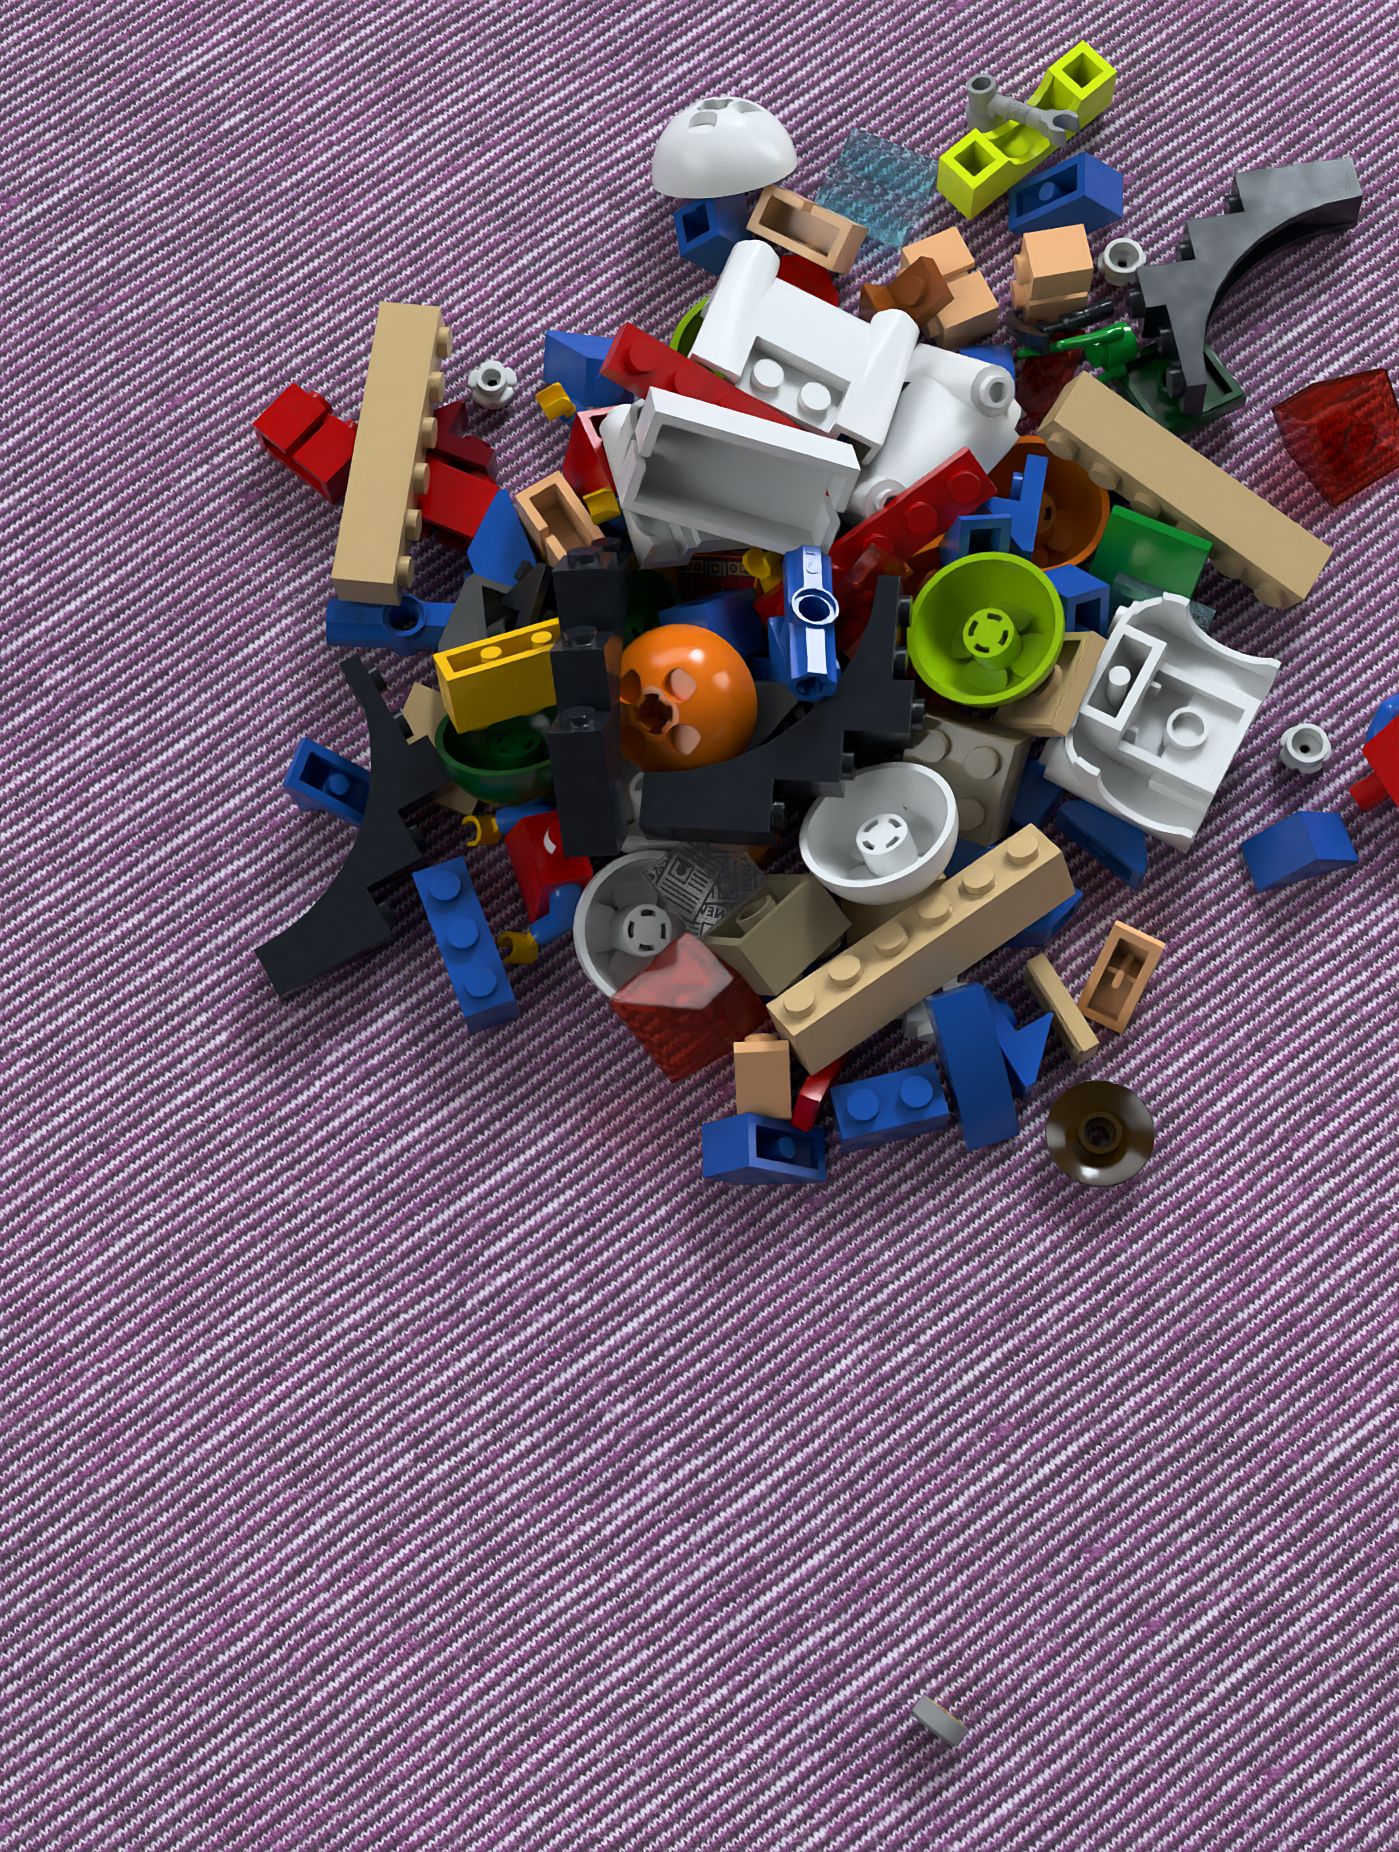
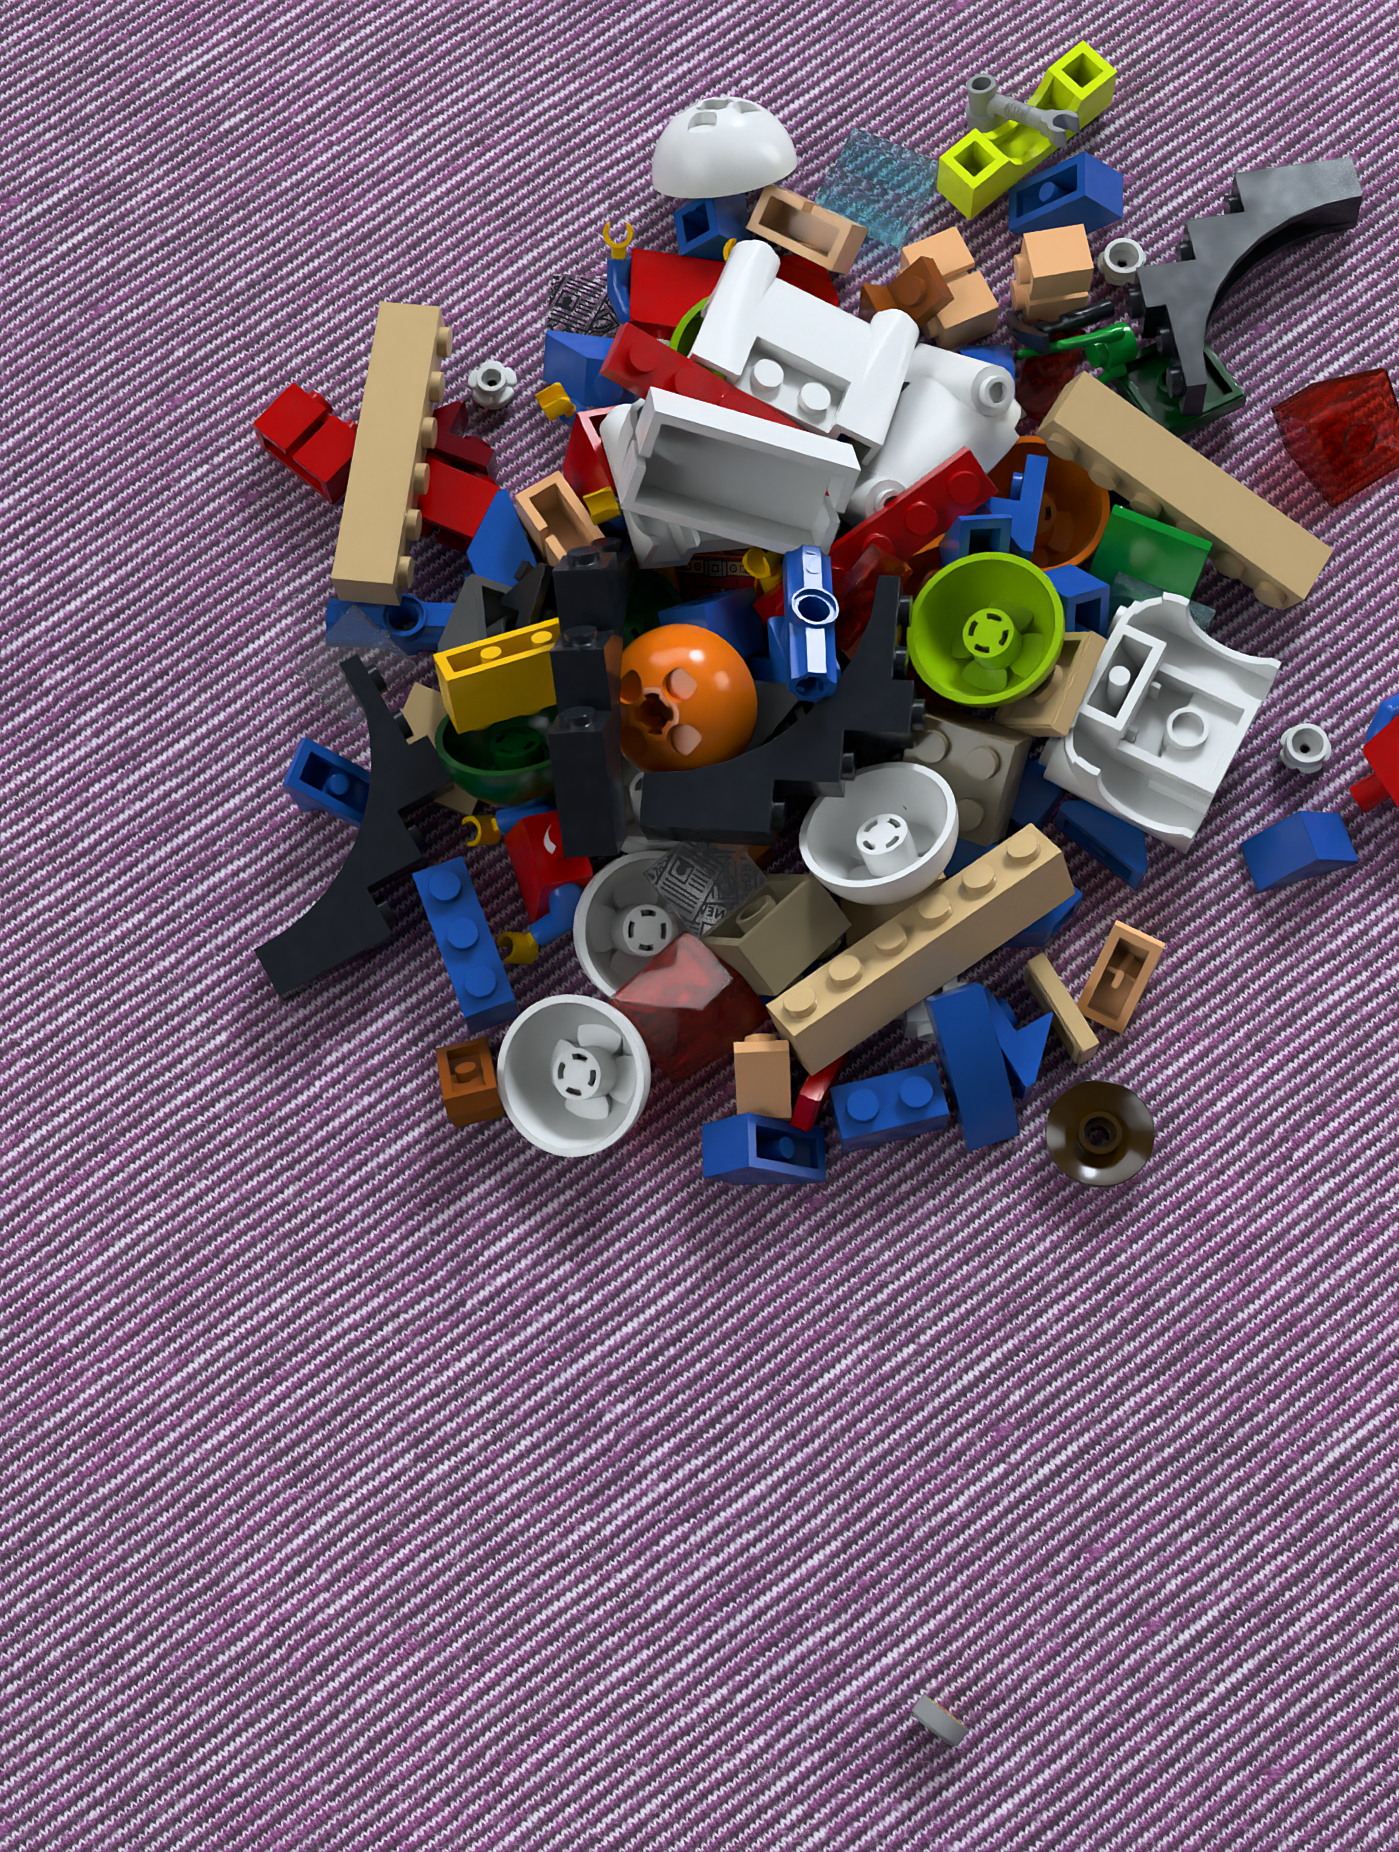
(352, 636): none -> clear piece
(469, 1082): none -> dark orange slope
(550, 1082): none -> white piece
(580, 306): none -> clear piece
(657, 287): none -> red torso

